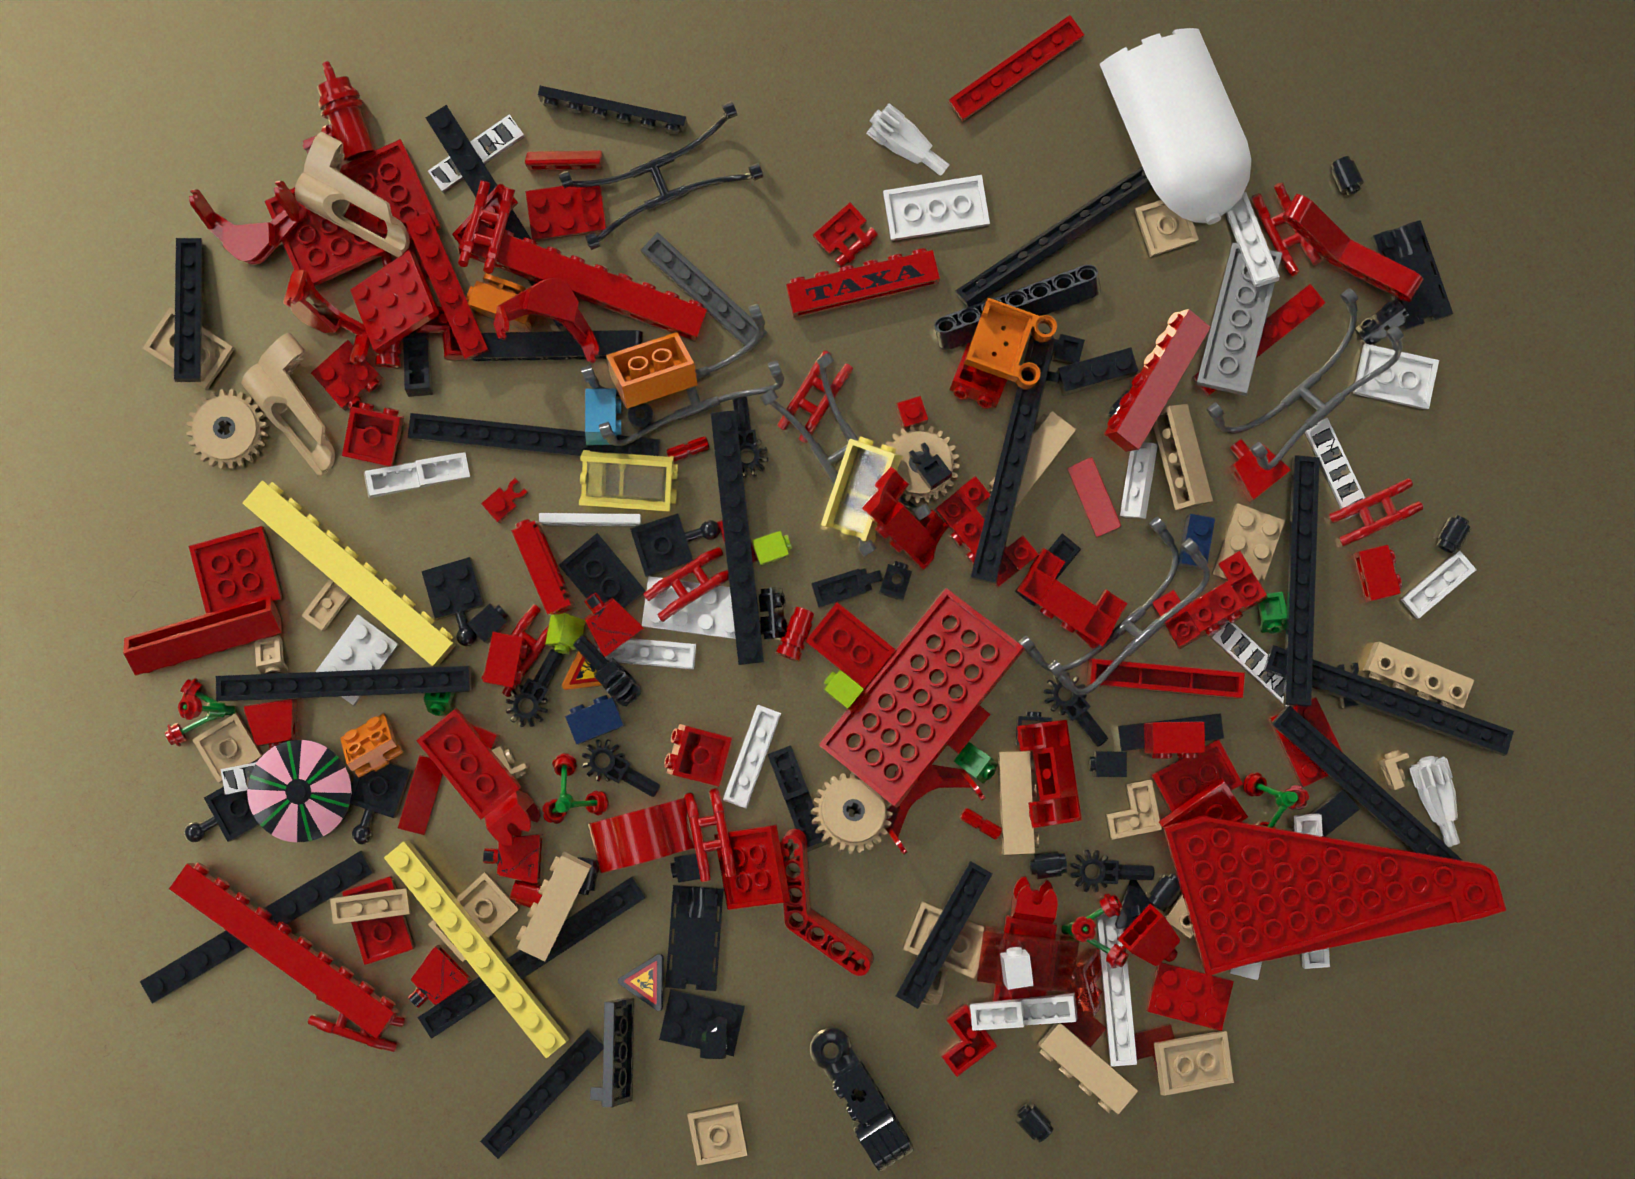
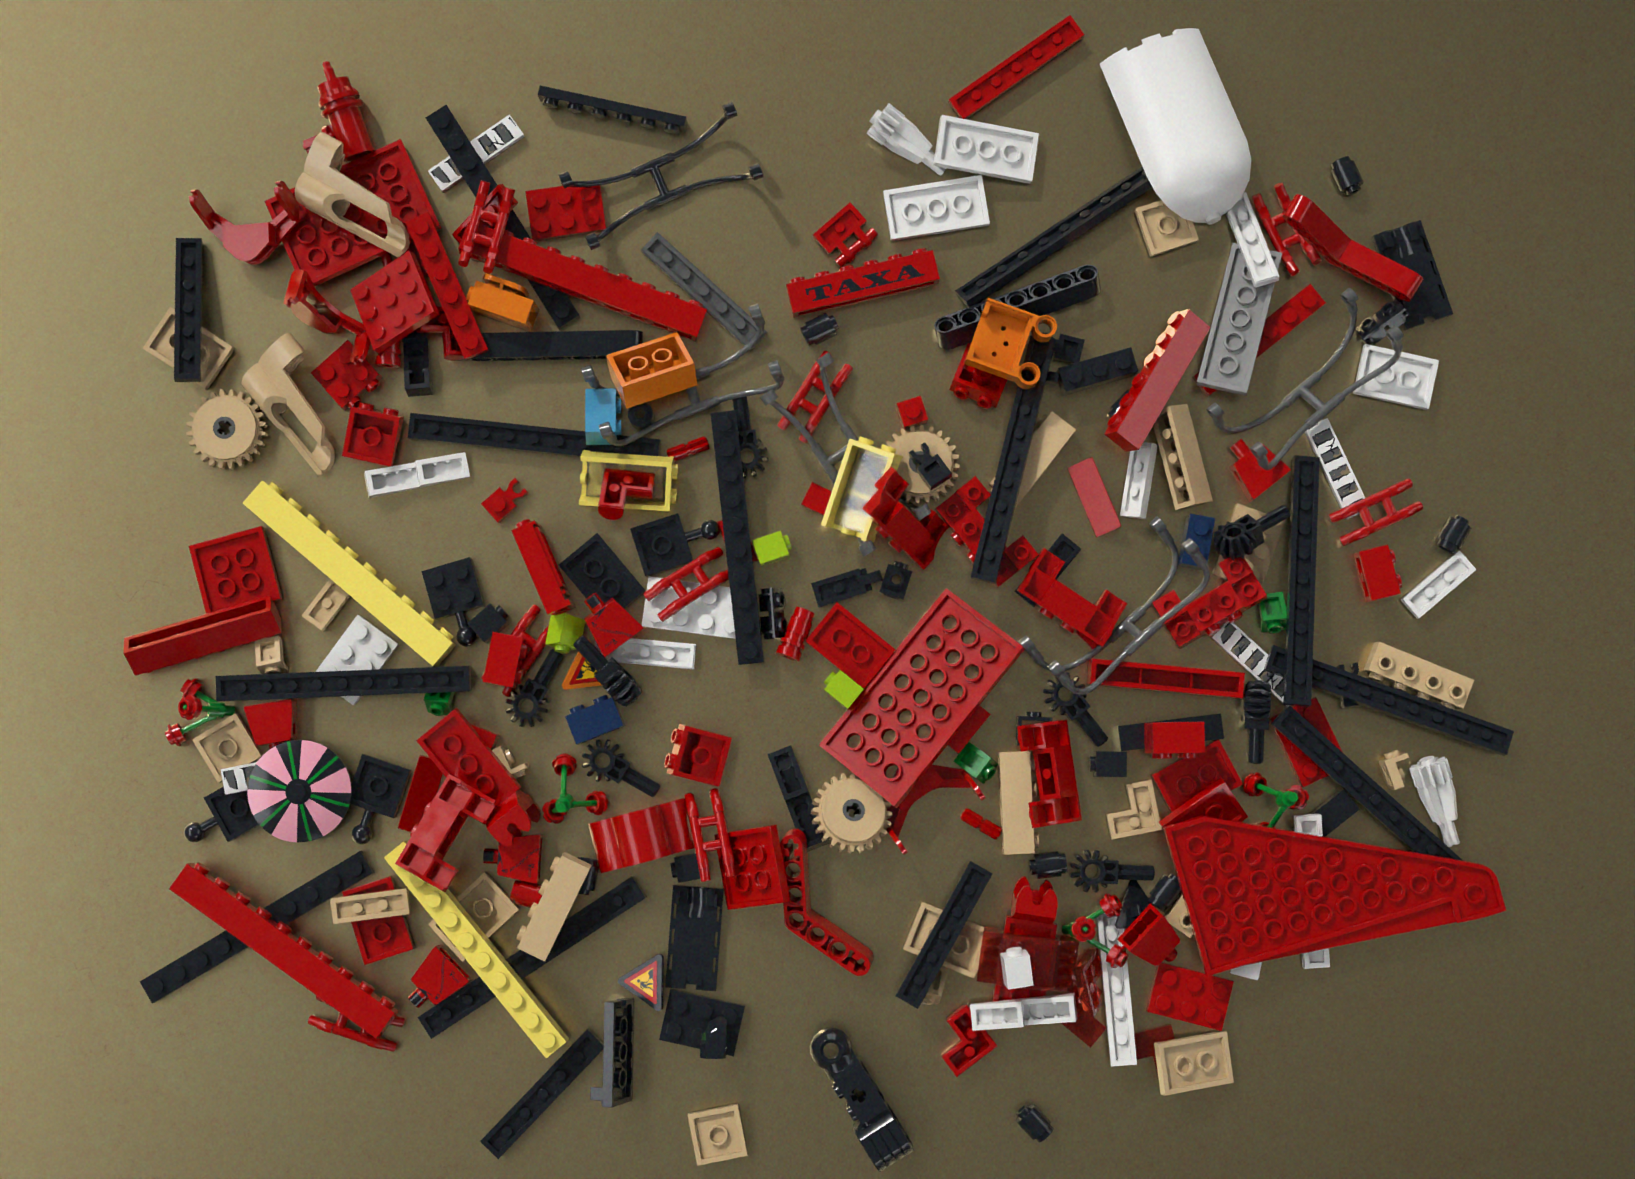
(370, 746): orange plate -> none
(439, 829): none -> red bracket
(550, 299): red piece -> none
(564, 160): red slope -> none
(584, 519): white tile -> none
(621, 484): none -> red brick
(752, 756): white tile -> none
(817, 498): none -> red tile
(819, 329): none -> black brick
(986, 149): none -> white plate
(1087, 1067): tan brick -> none
(1246, 533): none -> black gear
(1257, 714): none -> black gear

